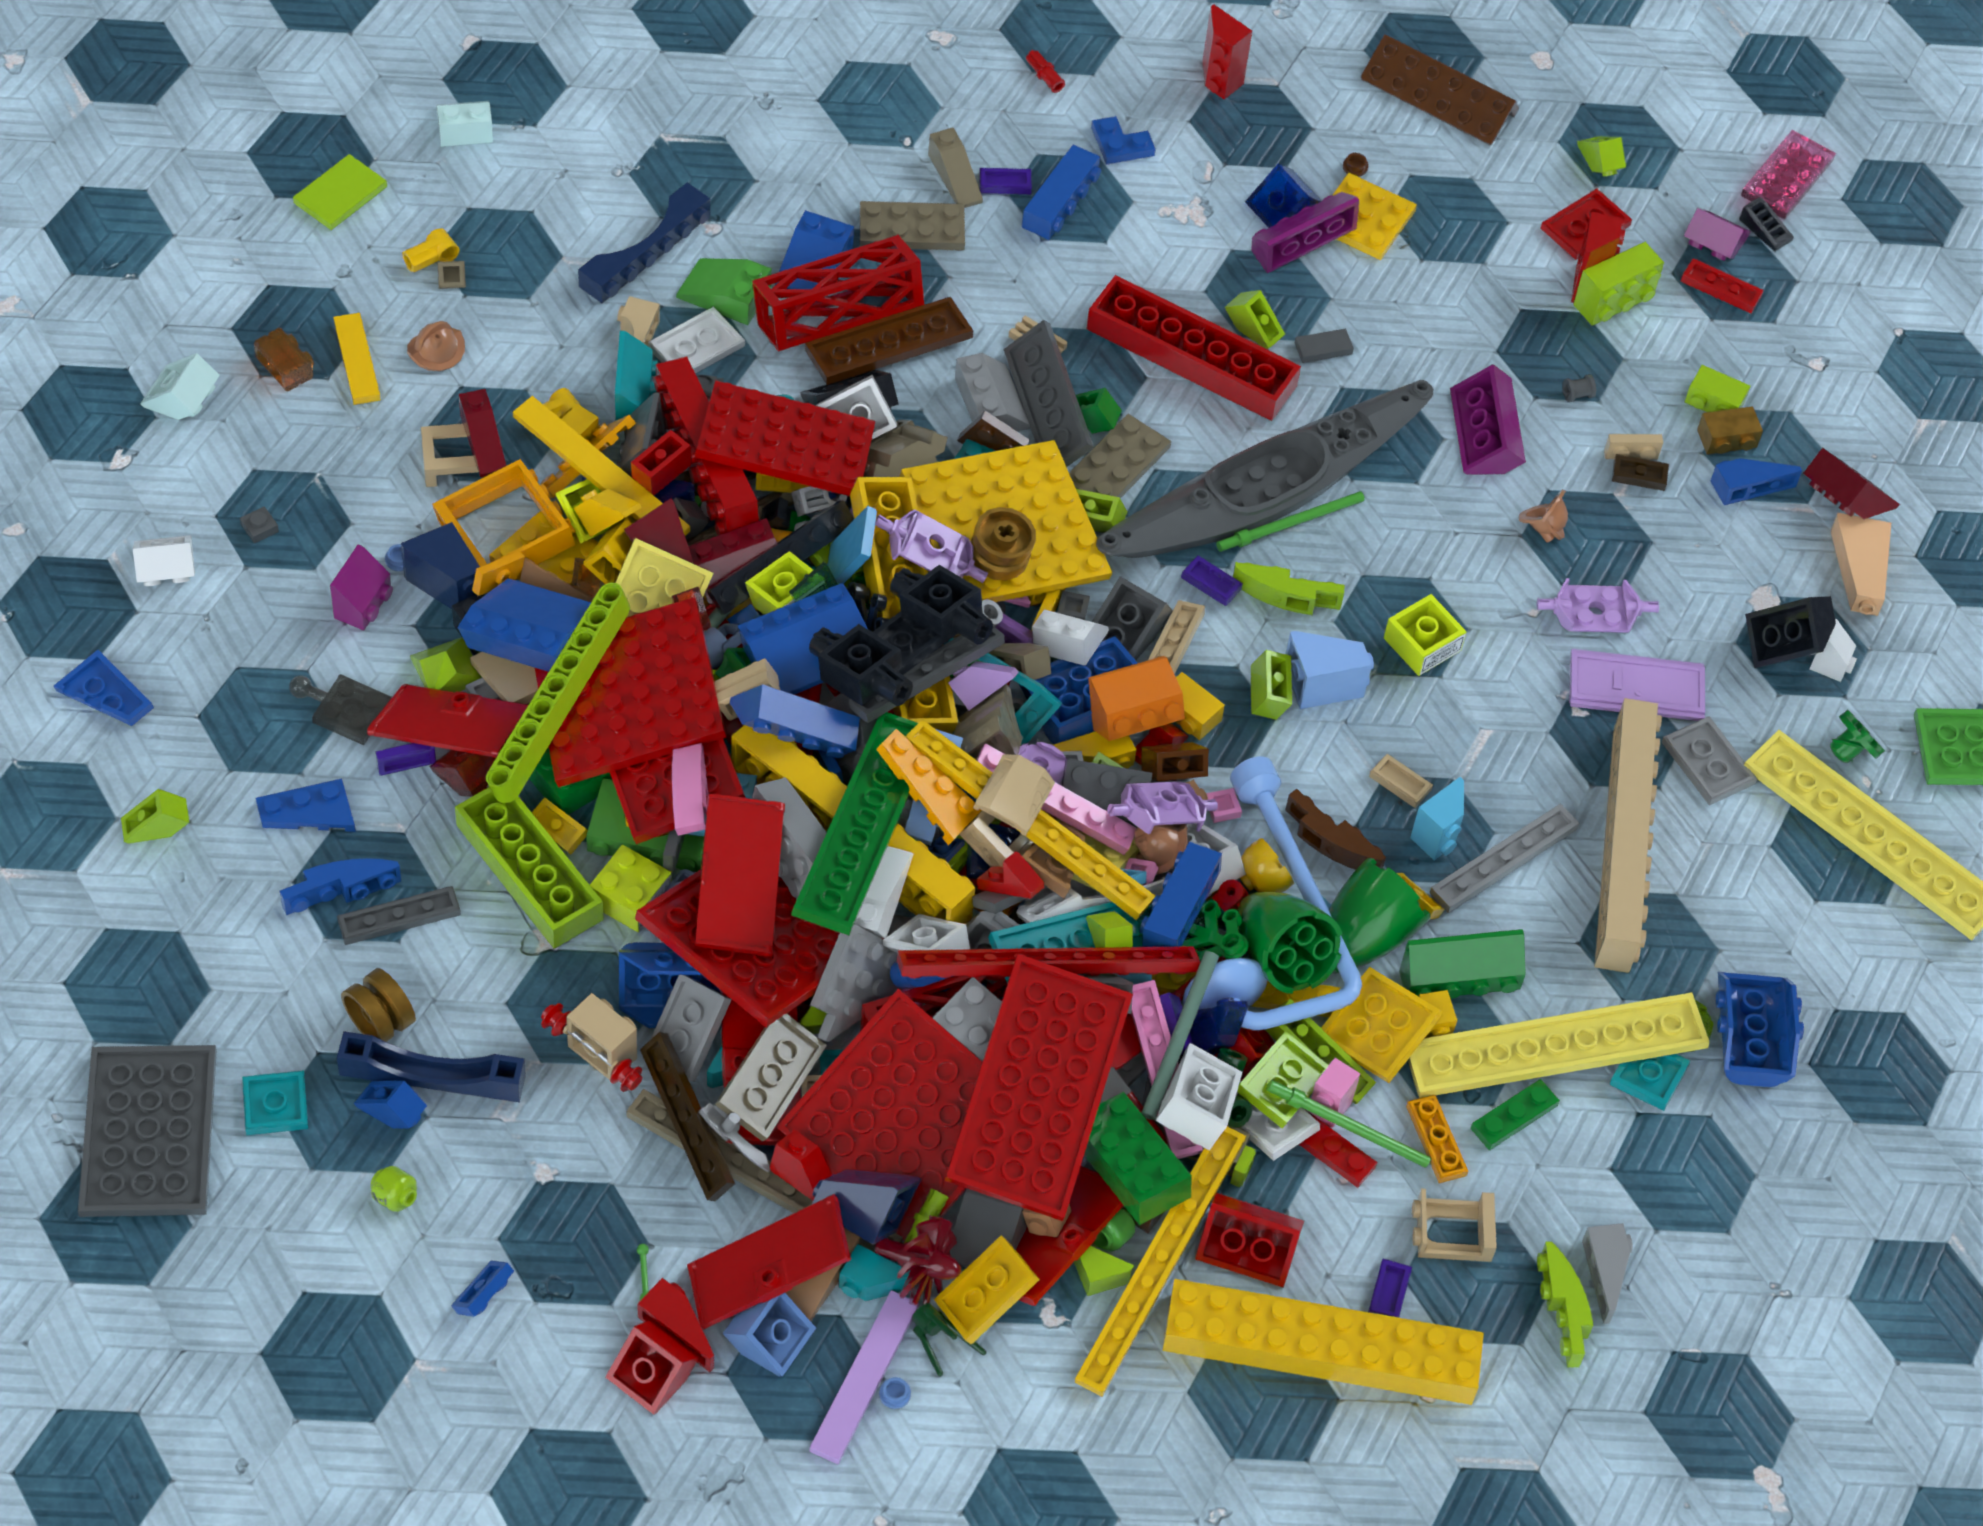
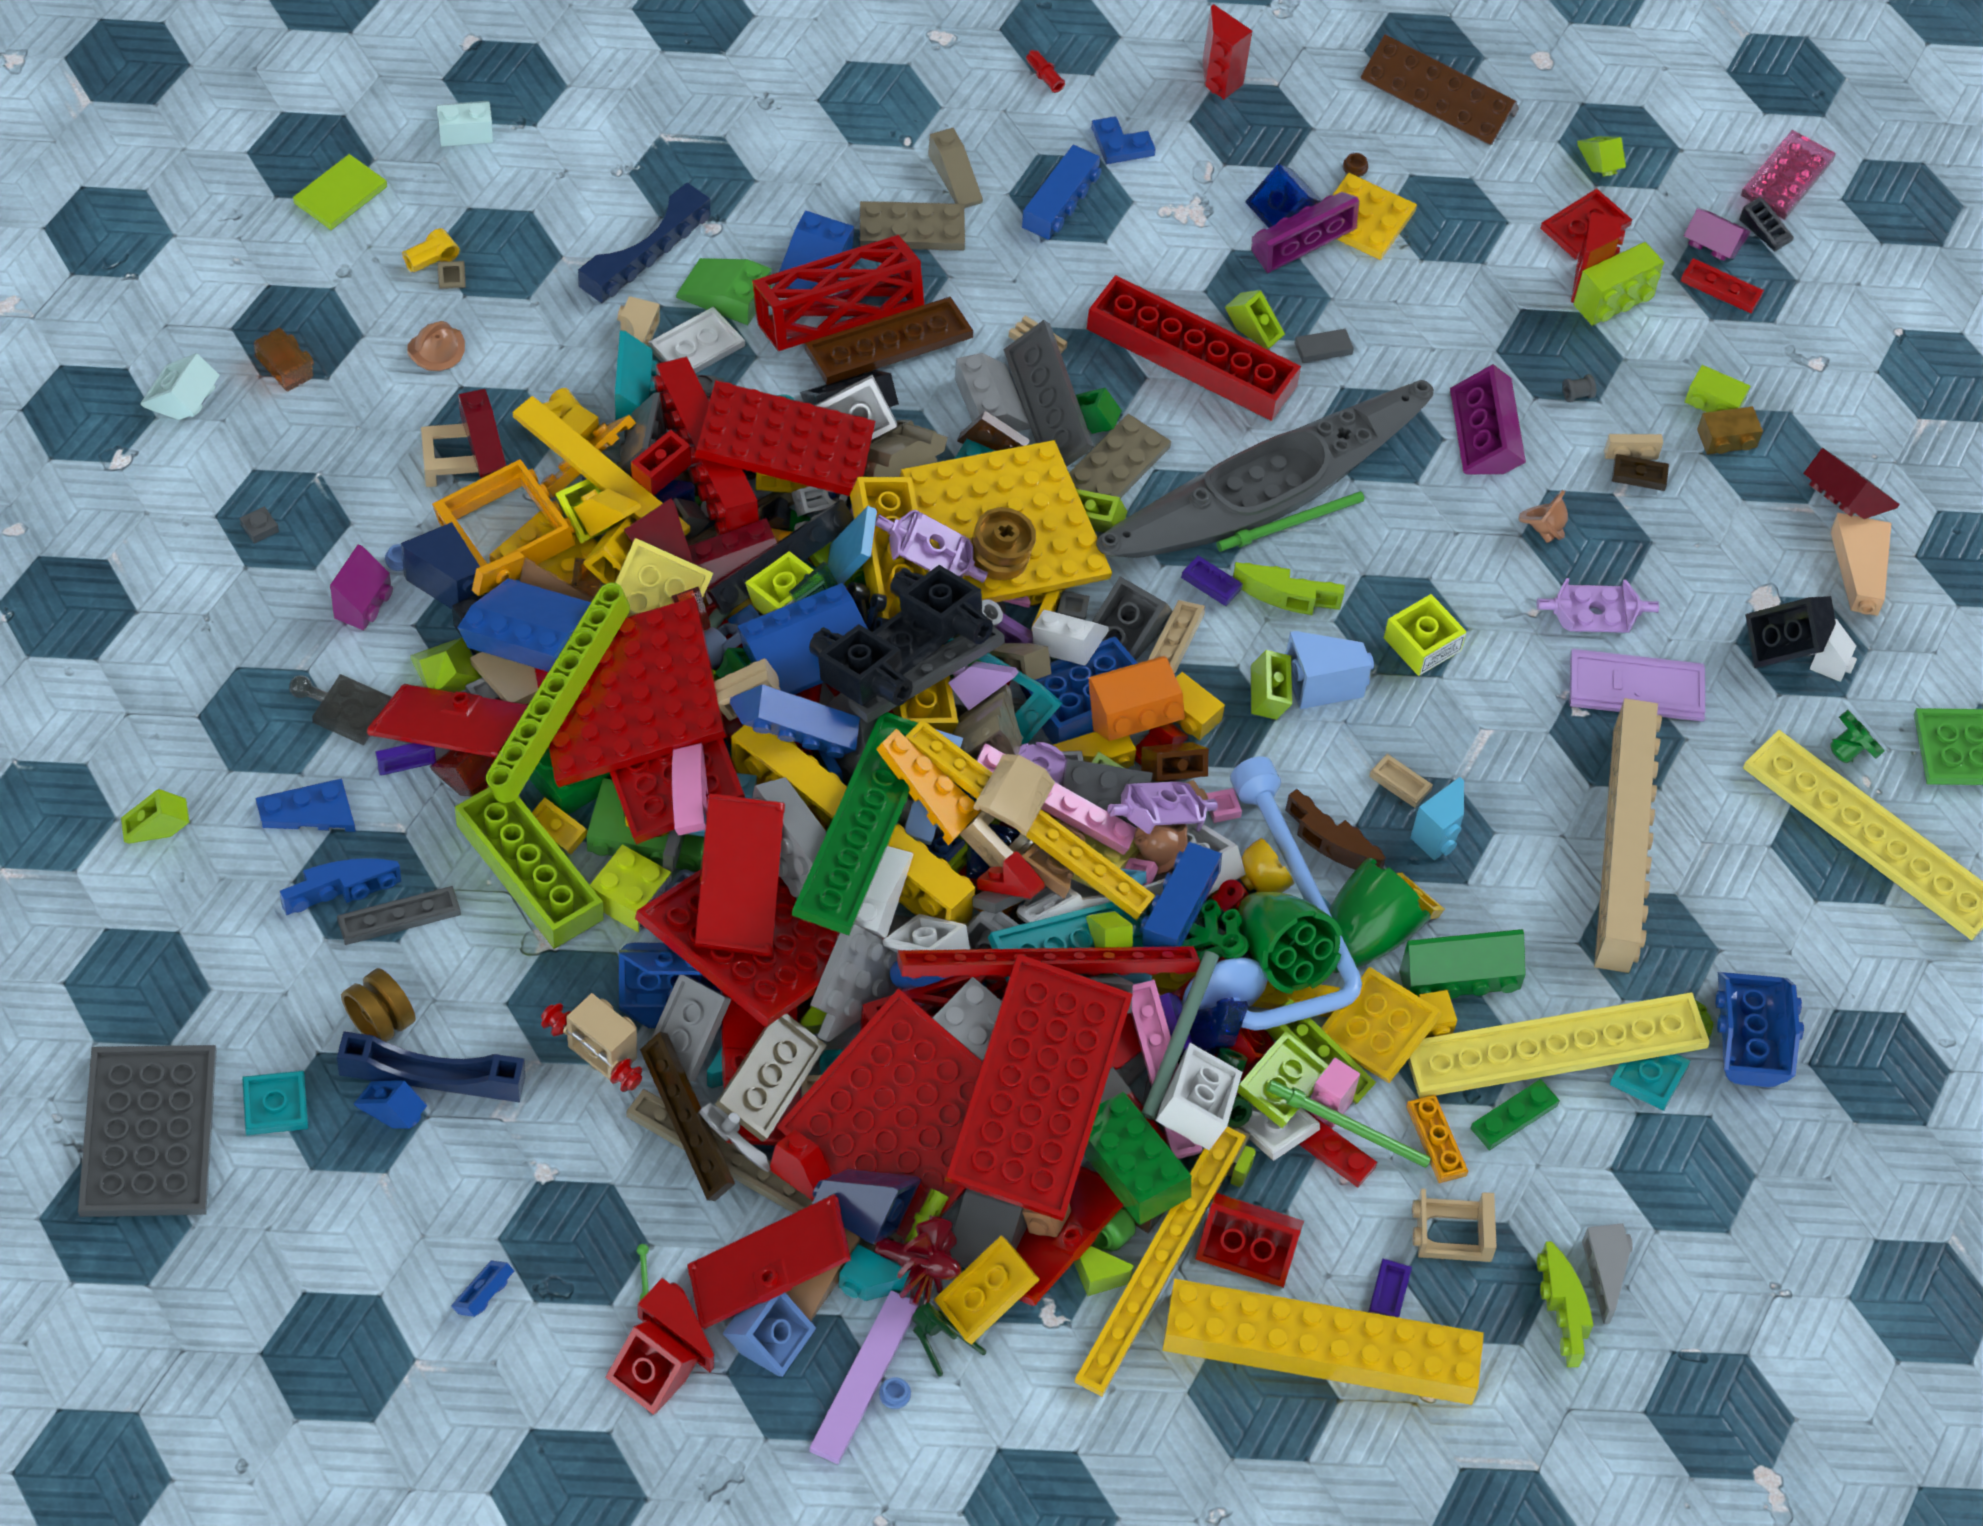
(104, 688): blue wing -> none
(164, 560): white slope -> none
(356, 358): yellow tile -> none
(393, 1188): lime head -> none
(1005, 181): dark purple tile -> none
(1504, 858): light grey plate -> none
(1709, 760): light grey tile -> none
(1749, 479): blue slope -> none

